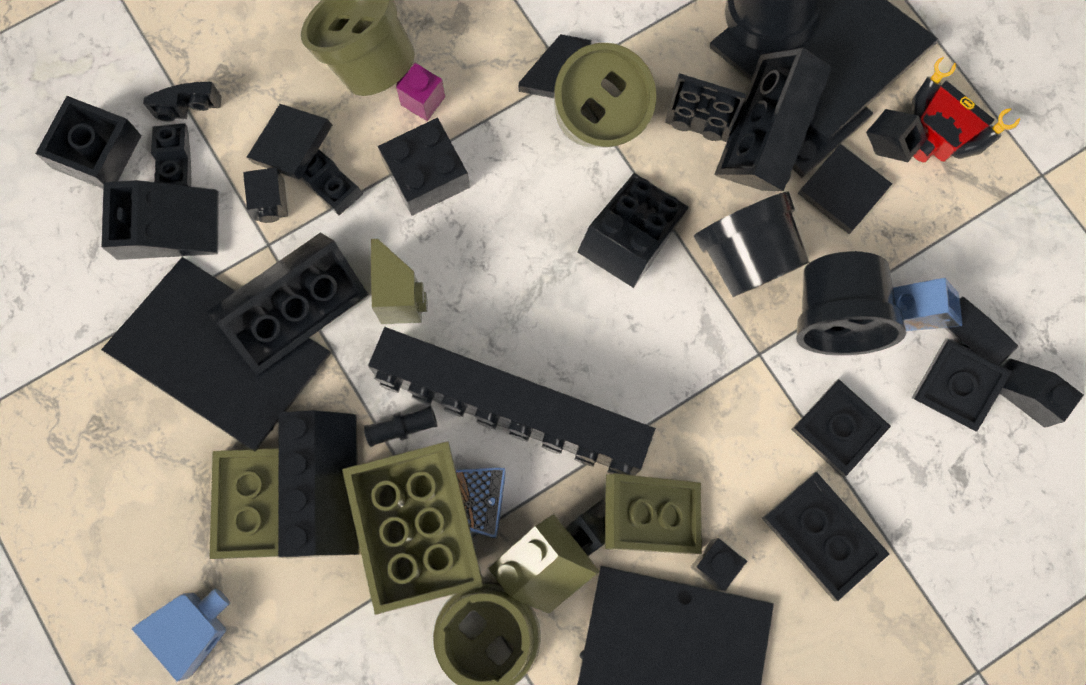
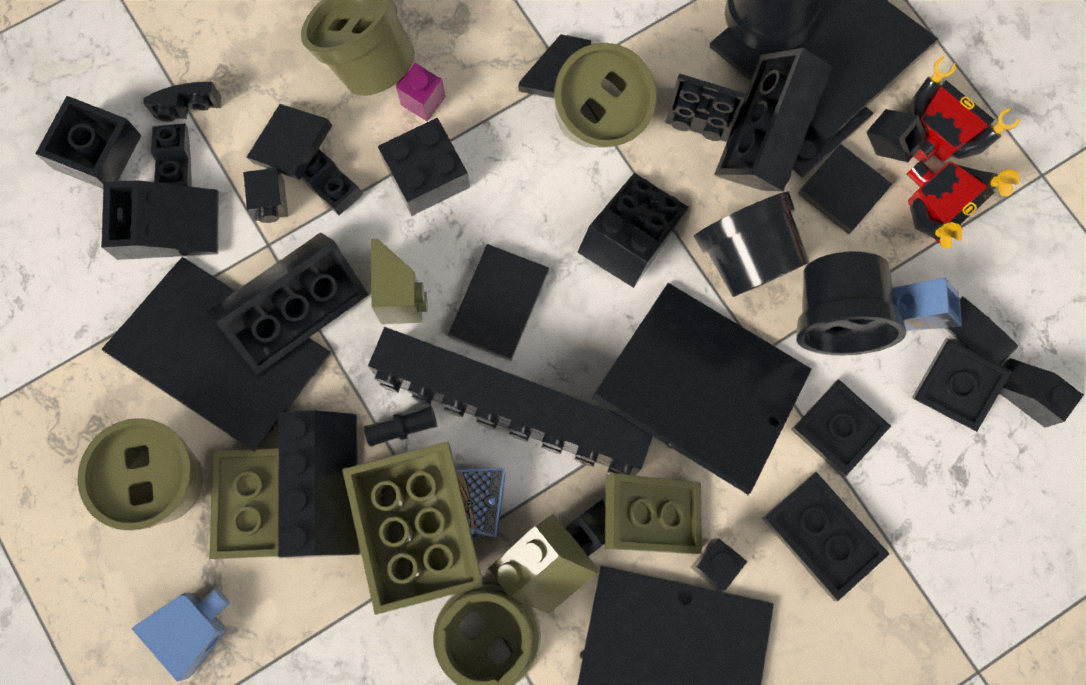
(107, 475): none -> olive piece
(498, 302): none -> black tile
(704, 387): none -> black piece
(952, 197): none -> torso

